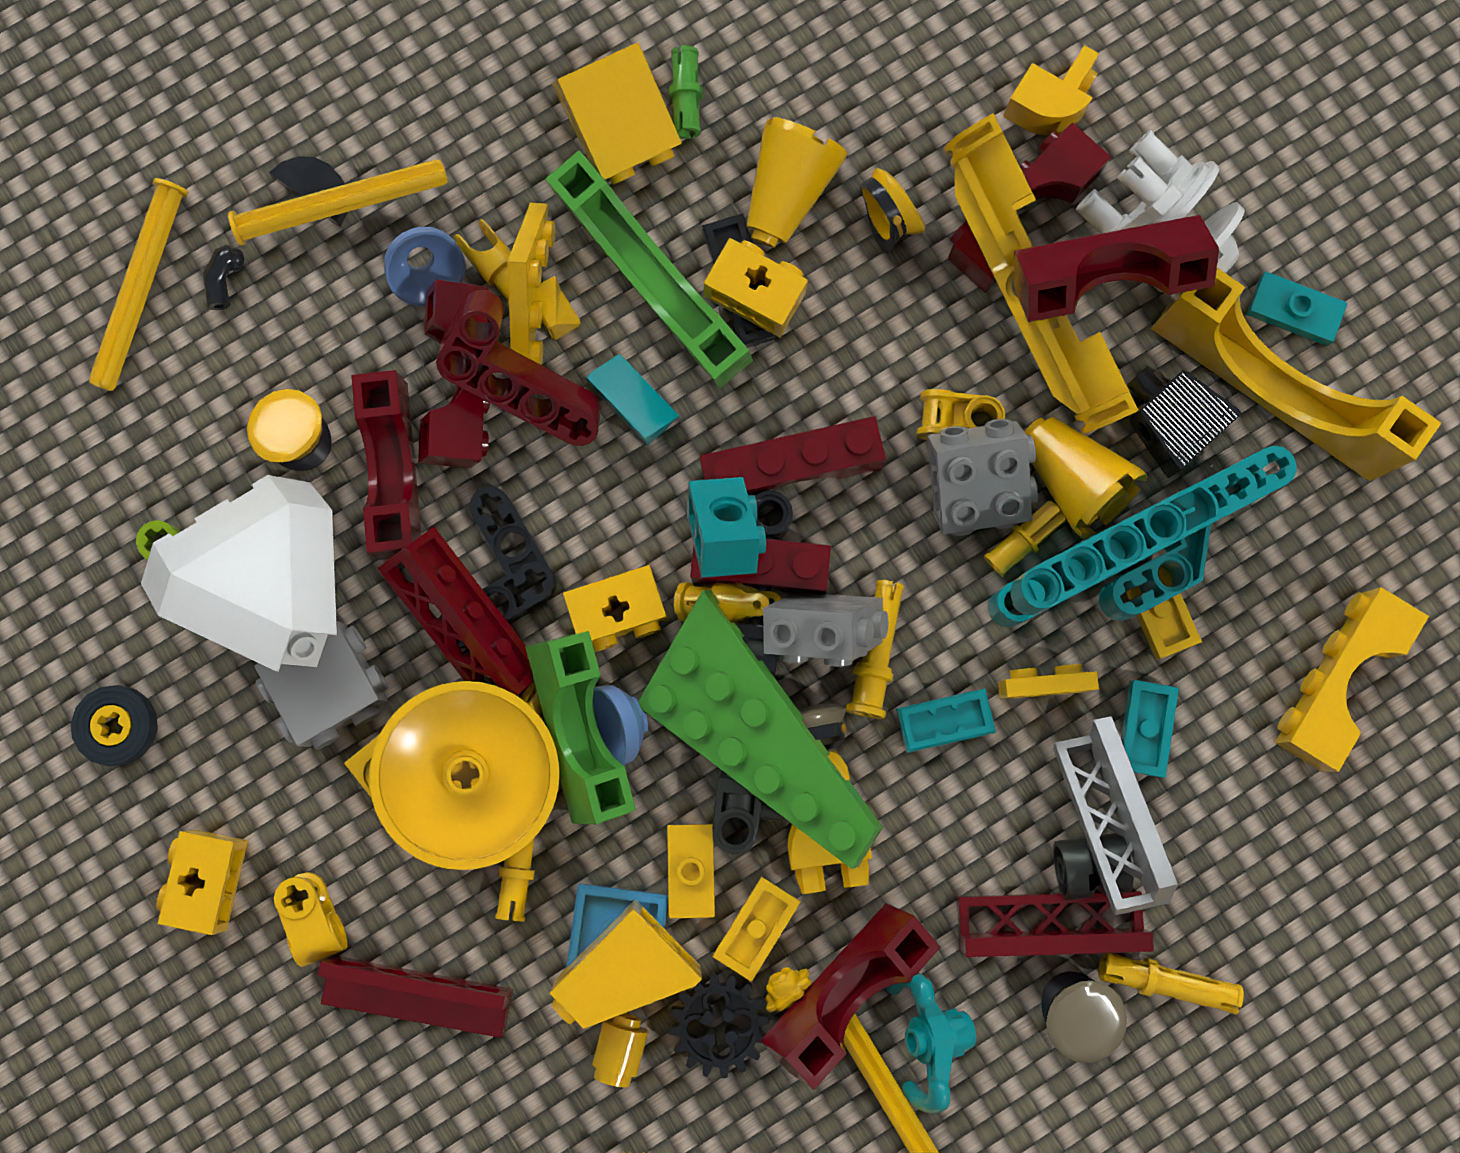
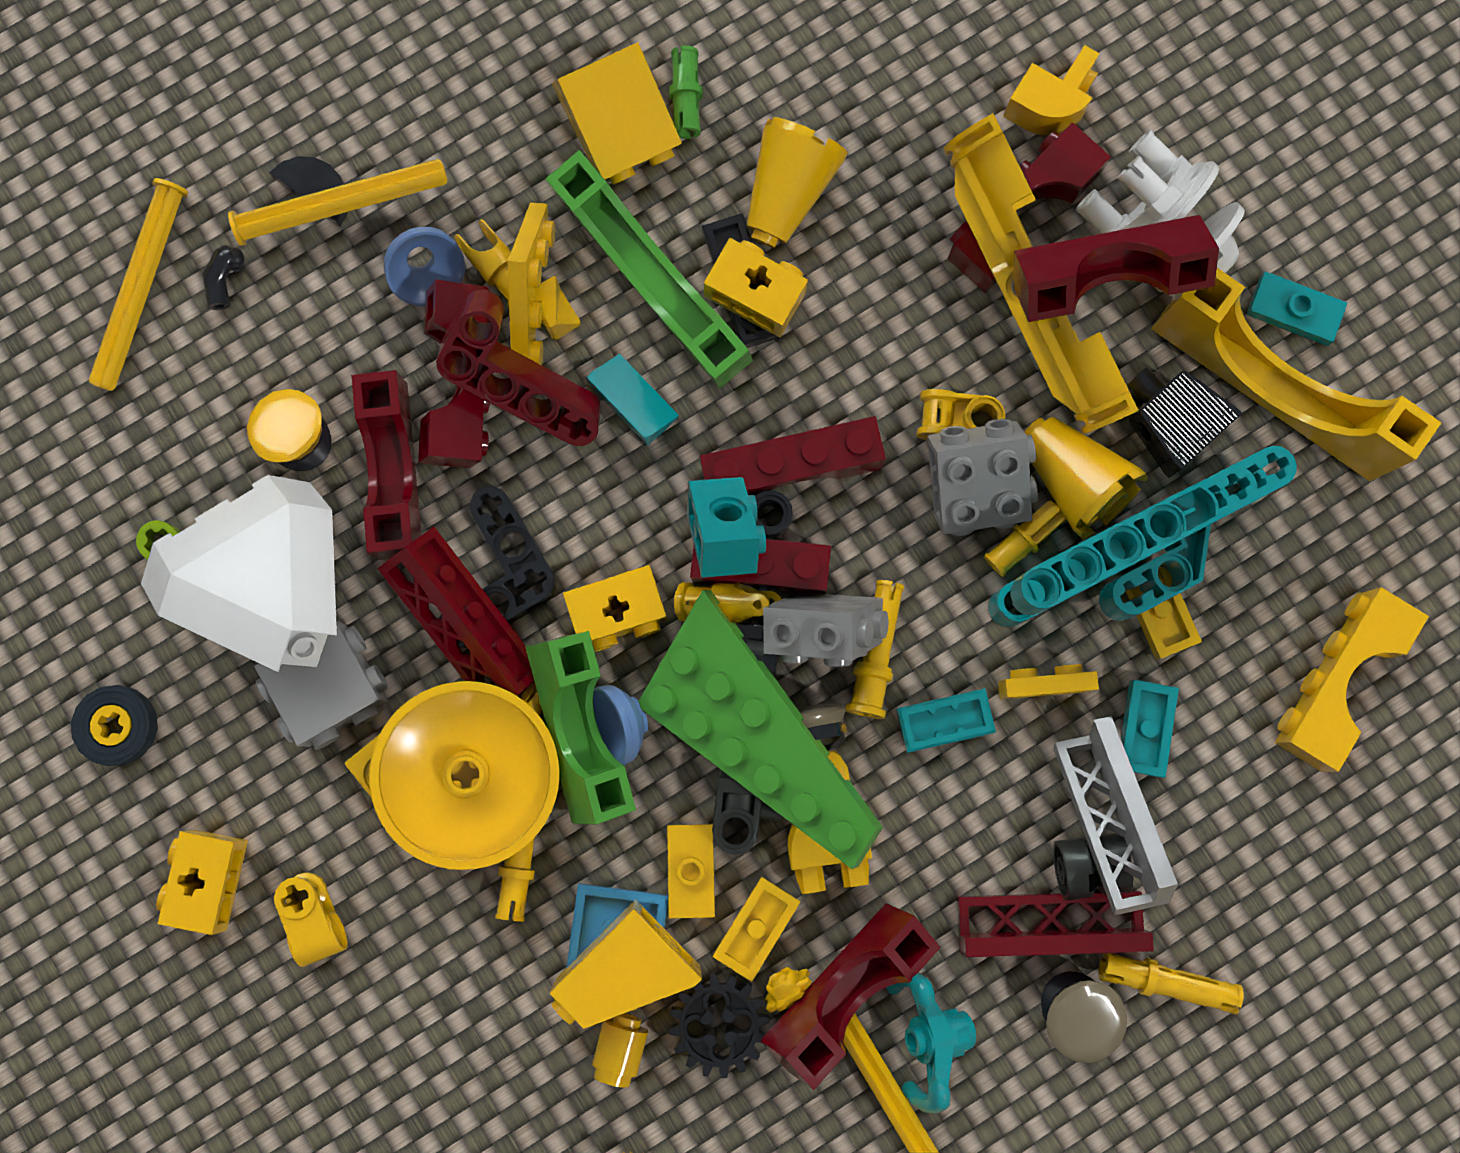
(415, 996): dark red fence -> none
(889, 210): piece -> none

